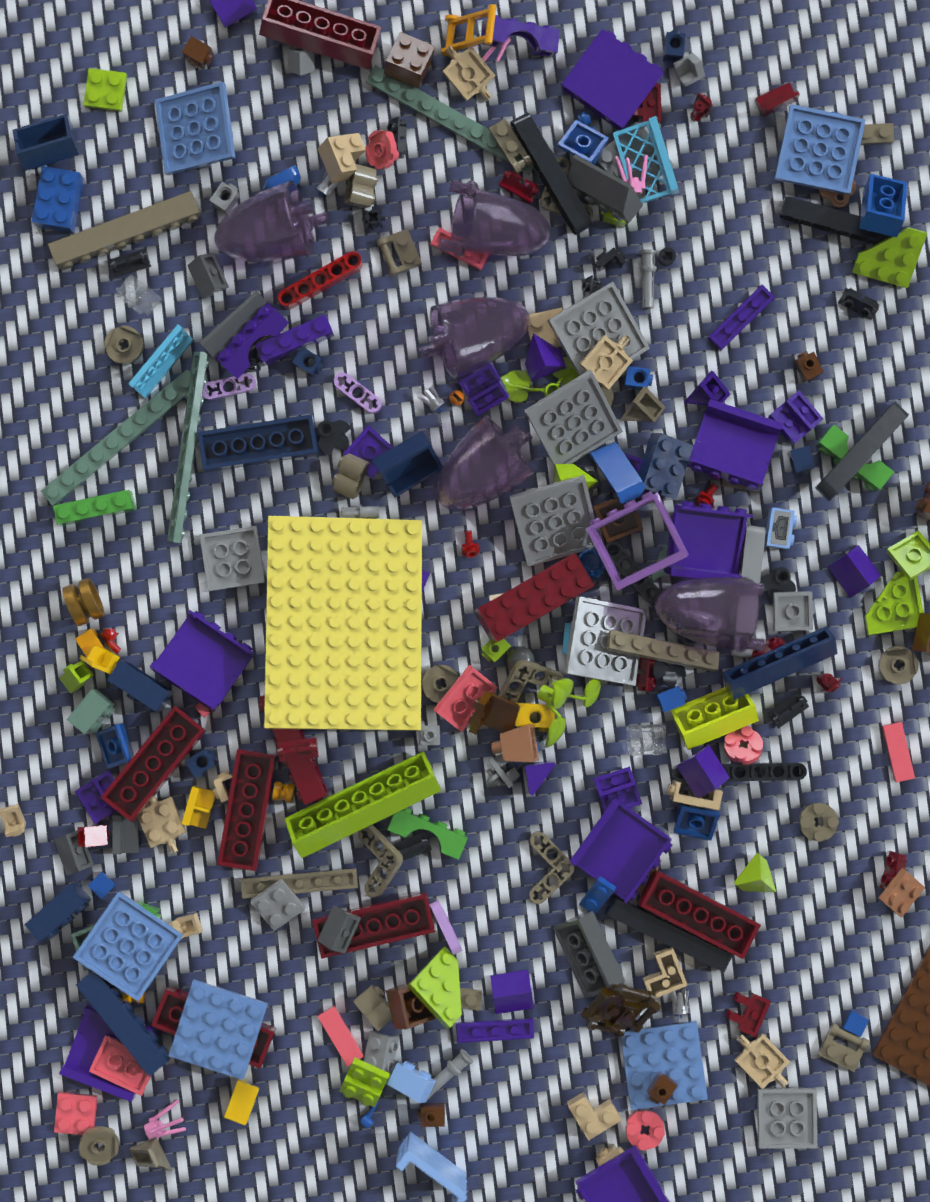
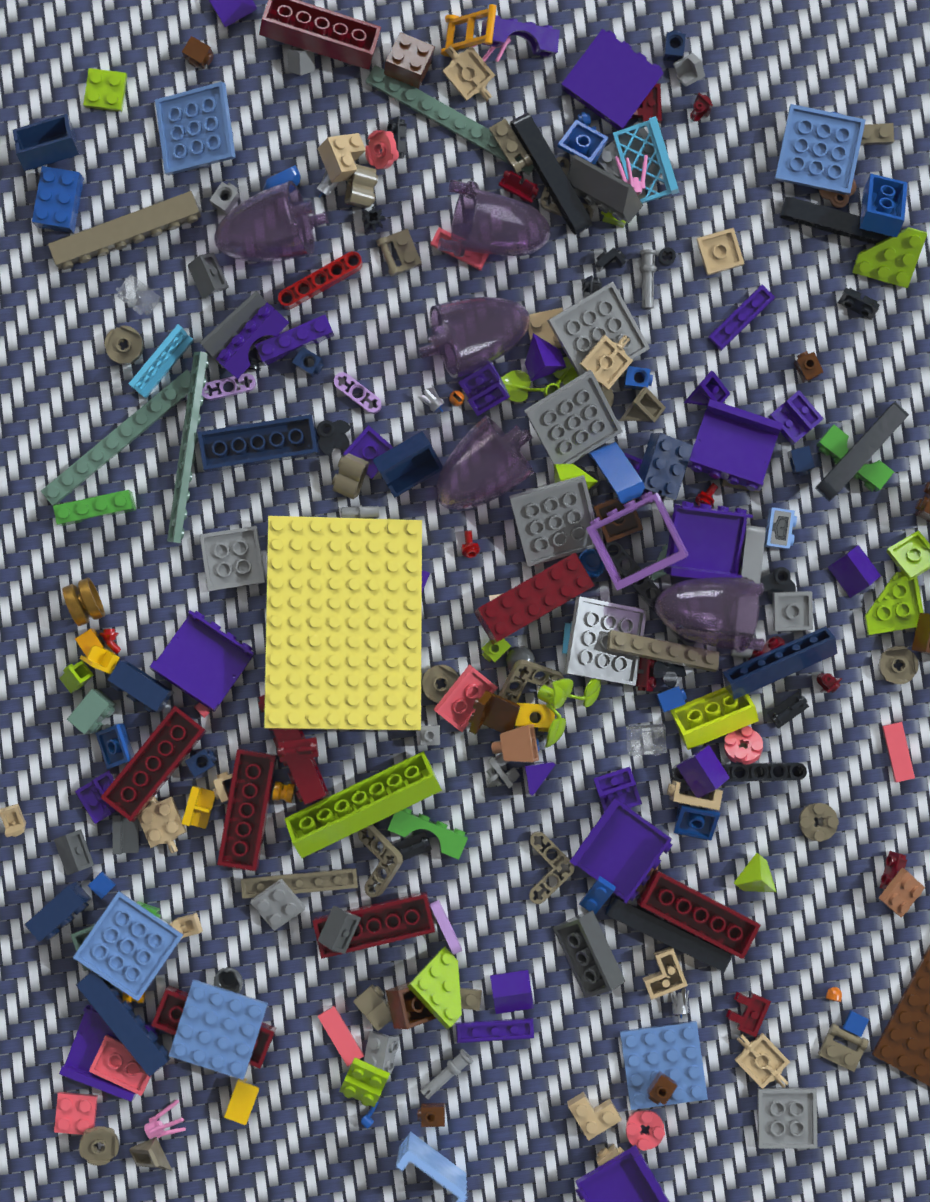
(92, 835): brick -> none
(130, 263): black hinge -> none
(229, 979): none -> dark grey hair
(411, 1082): light blue brick -> none
(619, 1008): dark brown brick -> none
(720, 251): none -> tan plate
(776, 99): dark red panel -> none
(834, 994): none -> orange hinge

